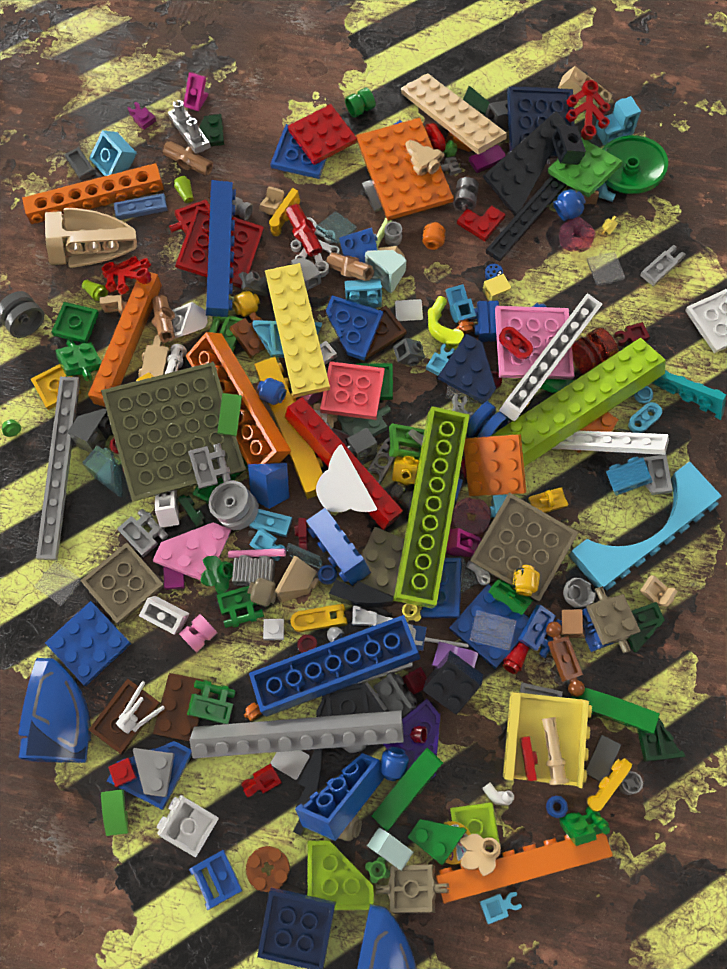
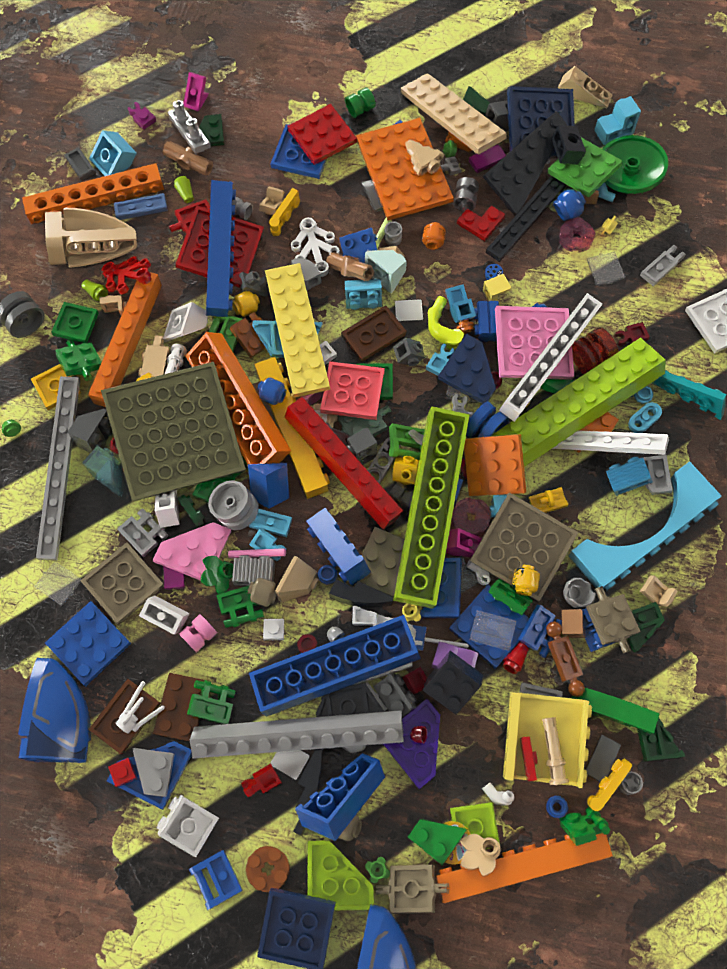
(114, 812): bright green slope -> none
(163, 318): medium nougat piece -> none
(203, 466): light grey plate -> none
(229, 414): bright green slope -> none
(252, 712): orange plate -> none
(302, 532): dark red plate -> none
(303, 230): red piece -> none
(304, 555): clear light blue piece -> none
(318, 618): yellow plate -> none
(335, 227): clear light blue piece -> none
(342, 487): white sticker -> none
(354, 325): blue plate -> none
(390, 848): light aqua slope -> none
(394, 763): blue head -> none
(407, 789): green slope -> none
(435, 136): red plate -> none
(496, 908): medium azure plate -> none
(517, 342): red plate -> none
(590, 90): red plant -> none

